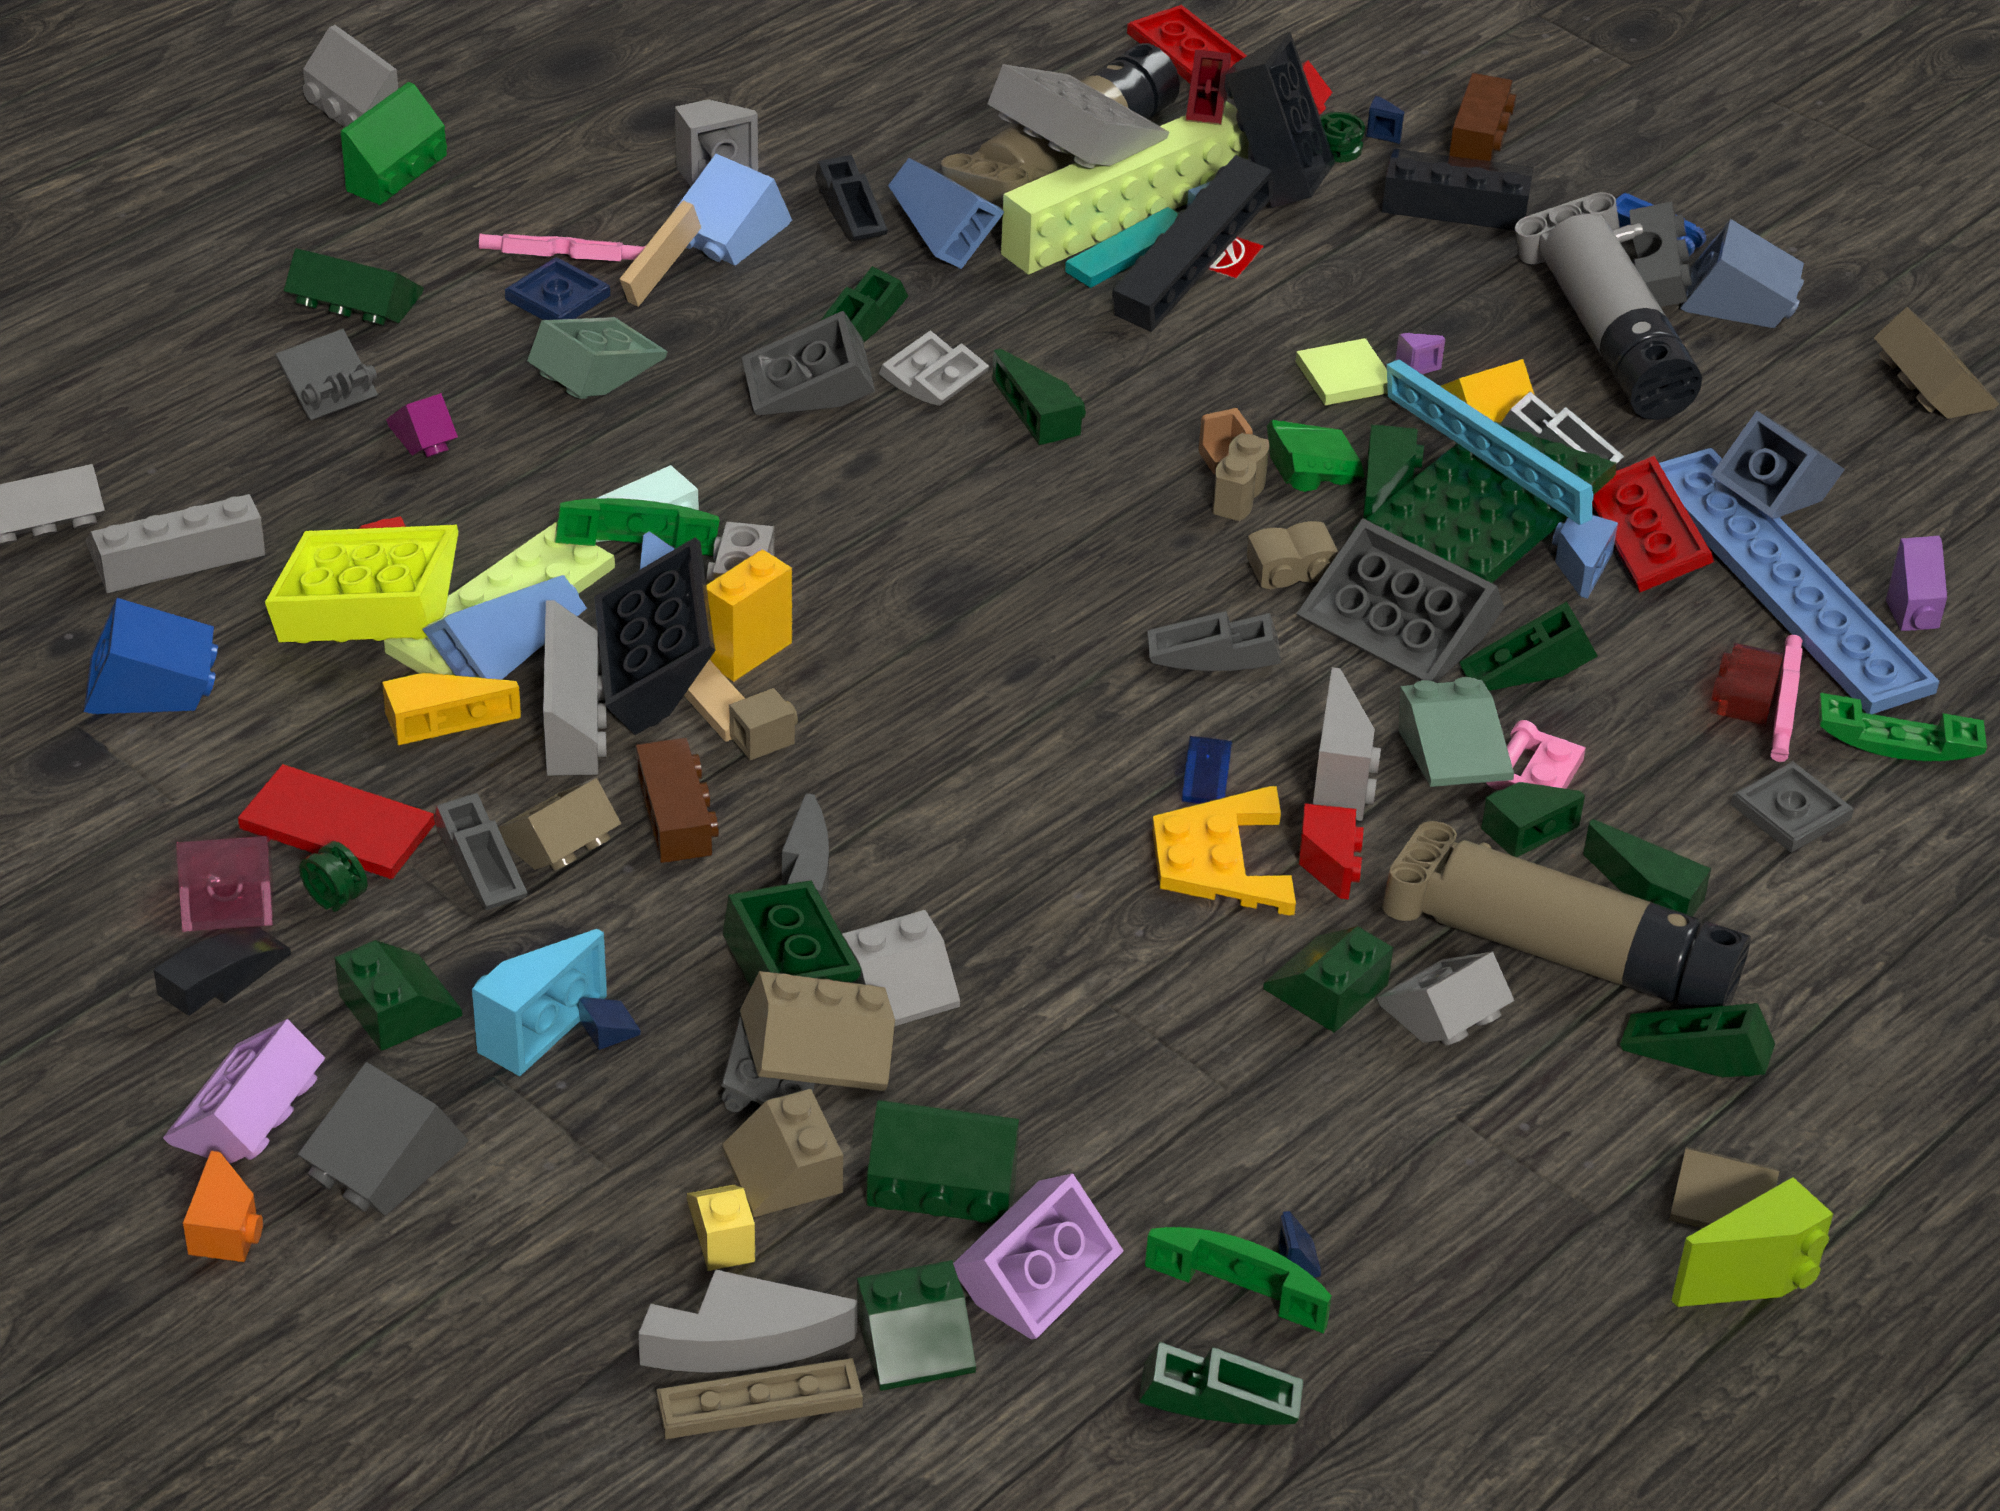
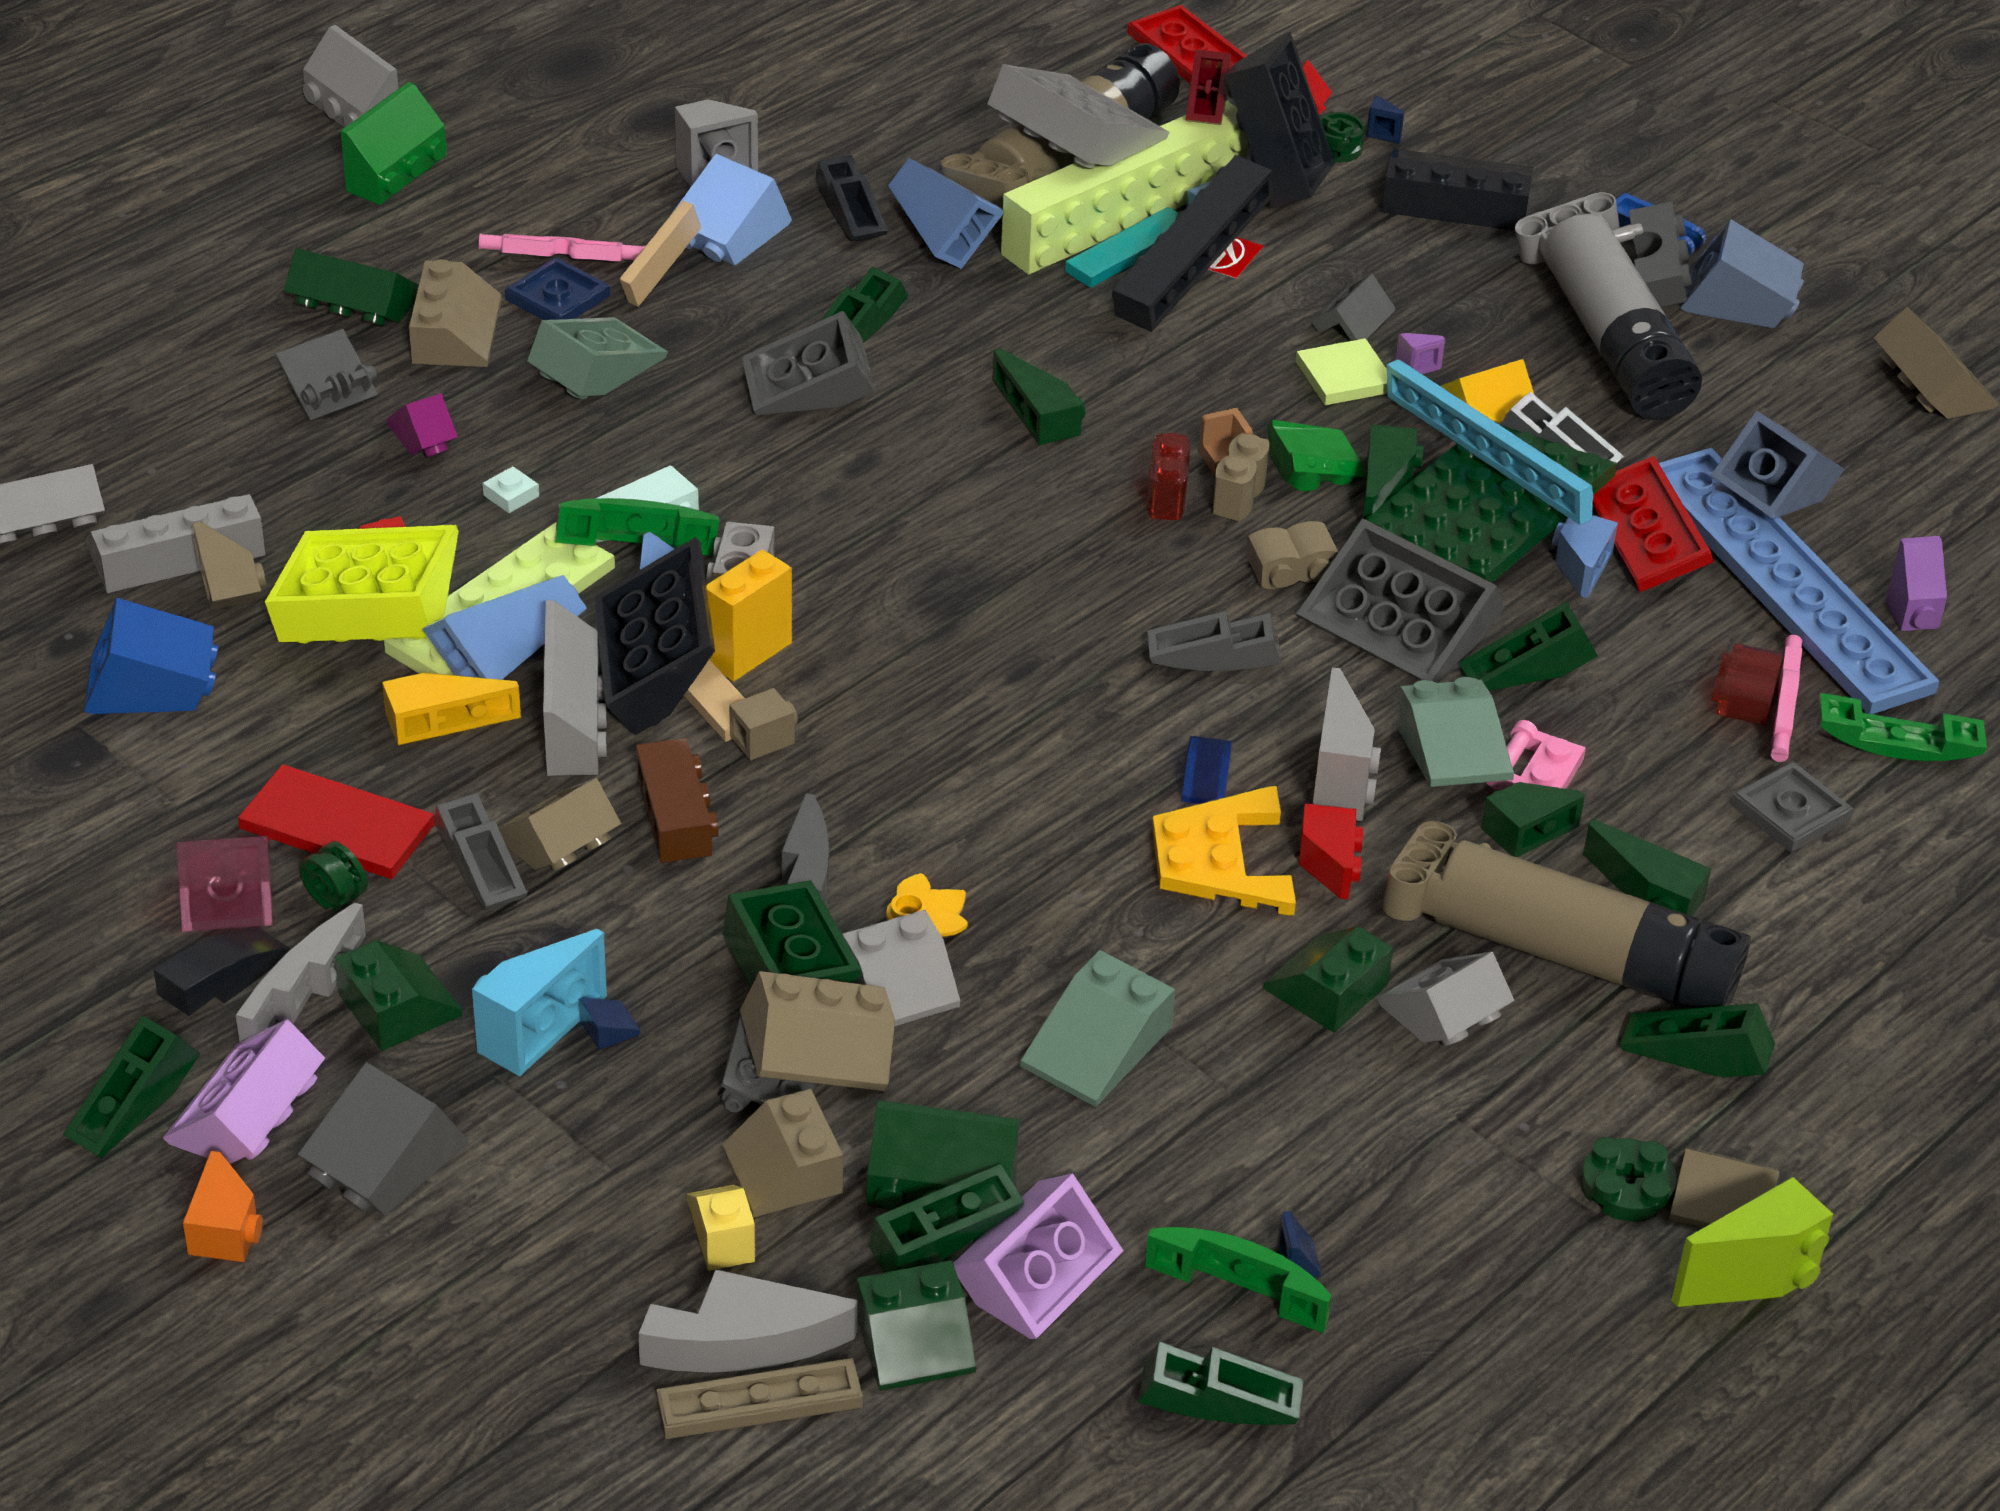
(132, 1087): none -> dark green slope
(226, 569): none -> dark tan slope
(301, 972): none -> light grey slope
(453, 316): none -> dark tan slope
(510, 489): none -> light aqua plate
(933, 369): light grey slope -> none
(941, 905): none -> yellow plate
(943, 1220): none -> dark green slope
(1100, 1028): none -> sand green slope
(1168, 476): none -> clear red brick
(1358, 309): none -> dark grey panel
(1483, 117): reddish brown brick -> none
(1642, 1160): none -> dark green plate

